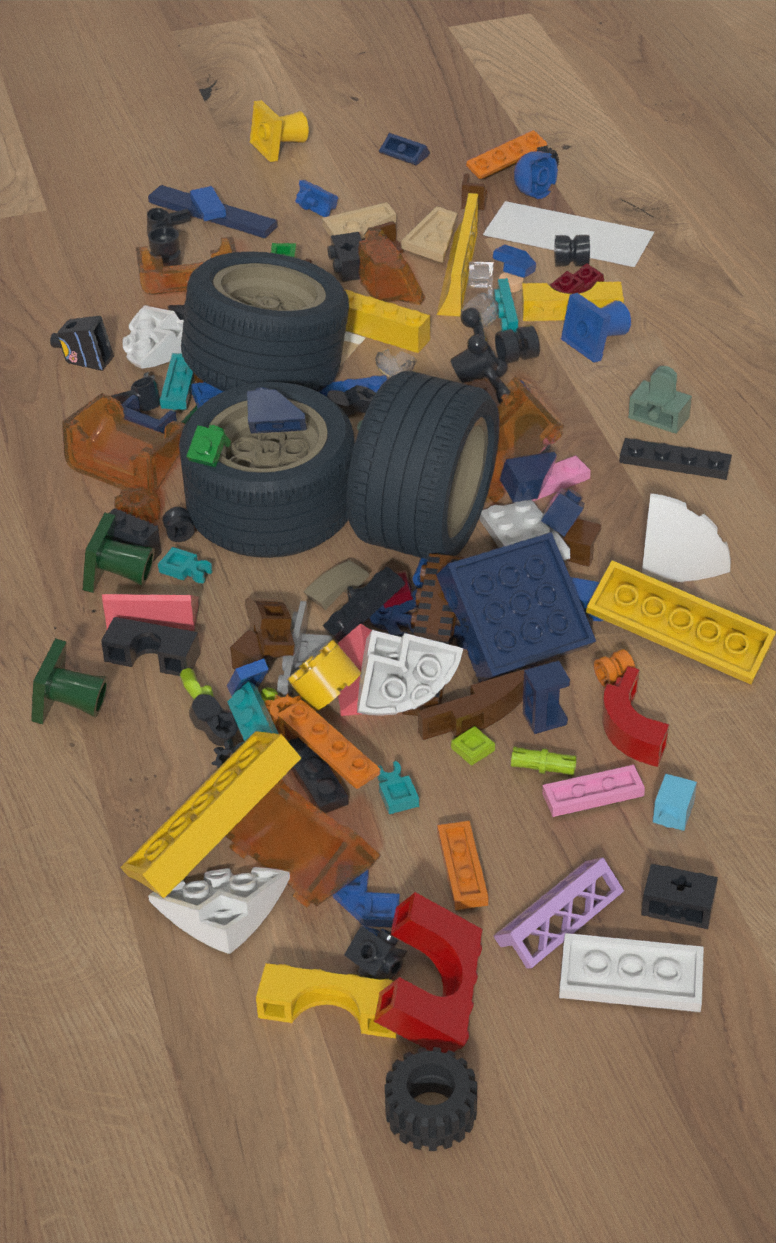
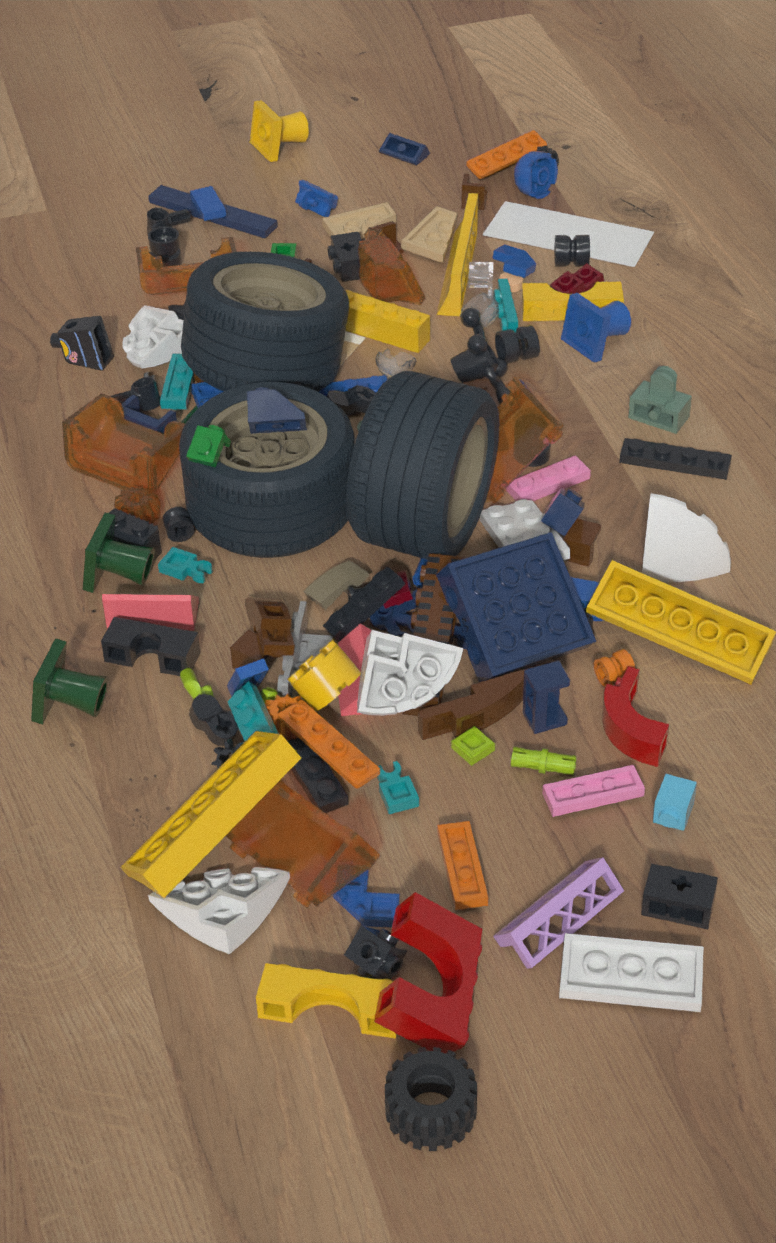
(527, 475): dark blue slope -> none

